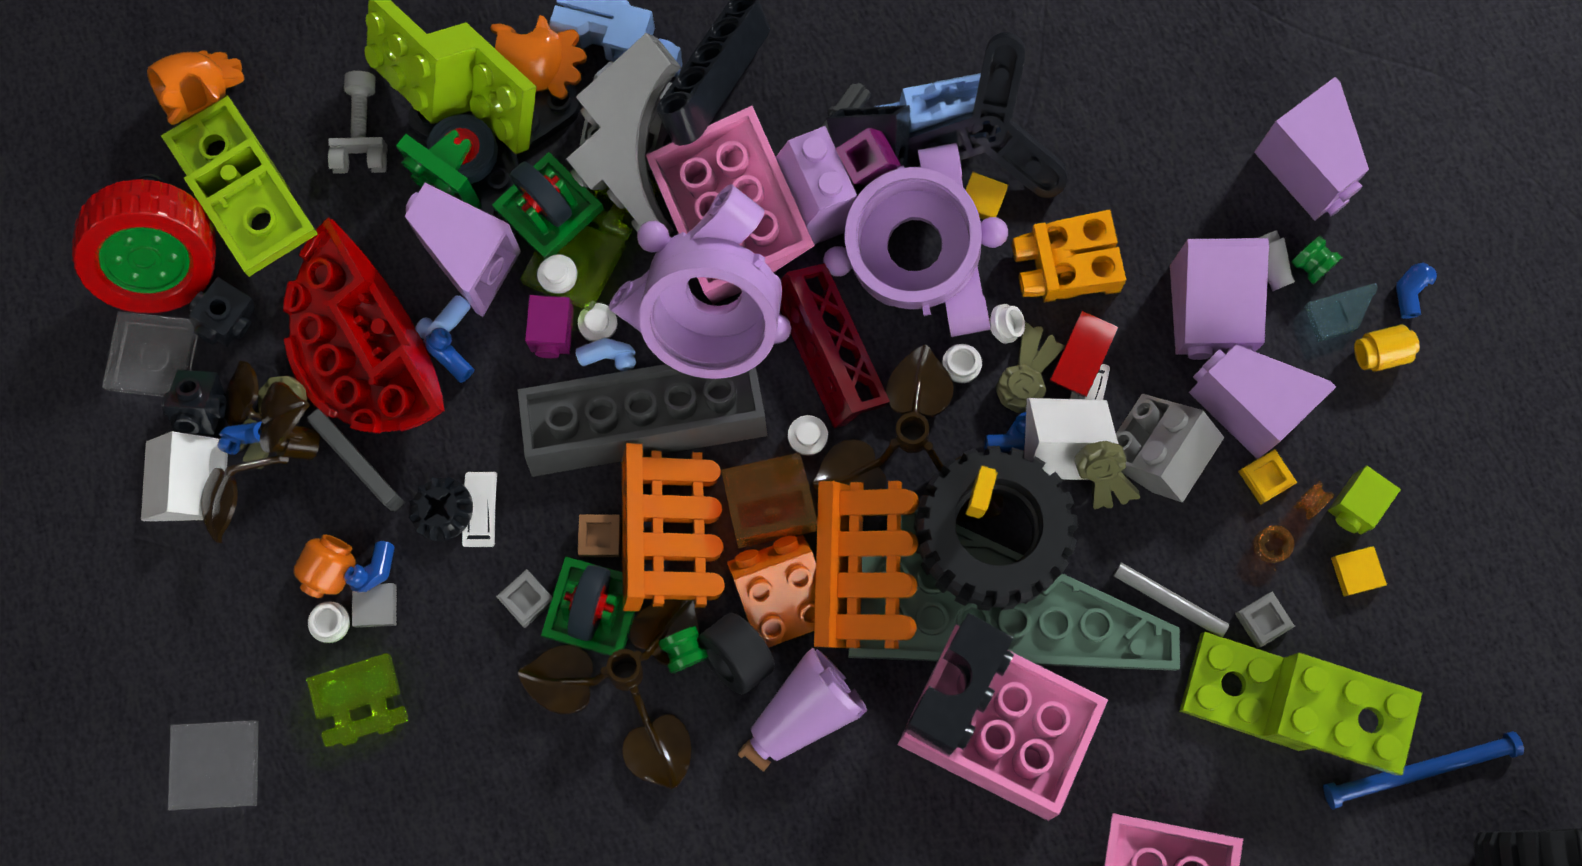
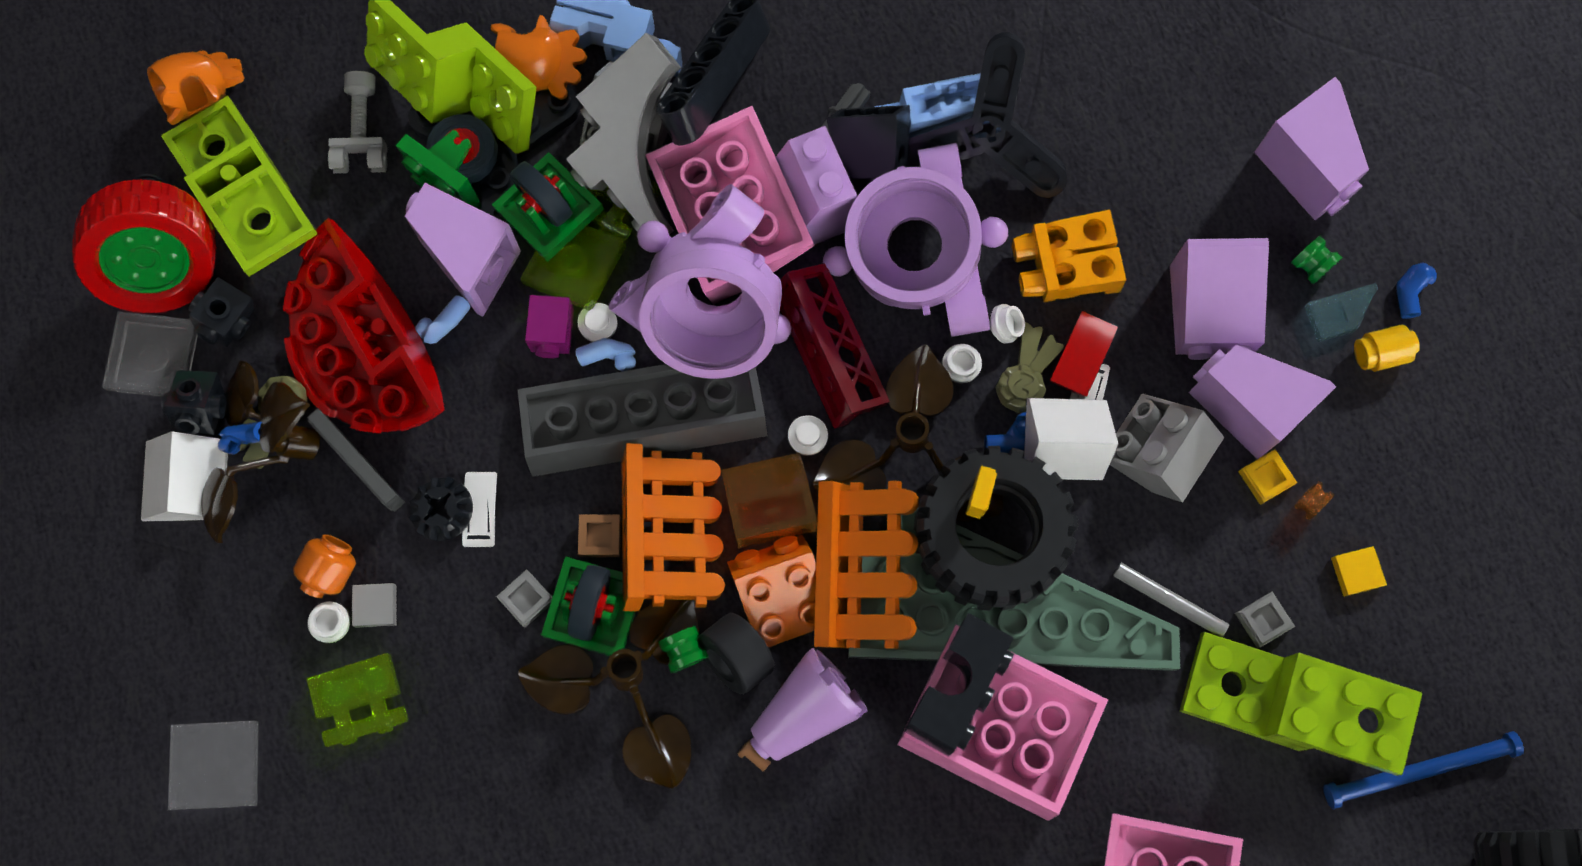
(375, 573): blue arm -> none
(439, 347): blue arm -> none
(557, 274): white plate -> none
(867, 156): magenta brick -> none
(986, 194): yellow tile -> none
(1103, 465): olive piece -> none
(1278, 262): light grey cone -> none
(1284, 551): clear orange bush -> none
(1363, 501): lime brick -> none

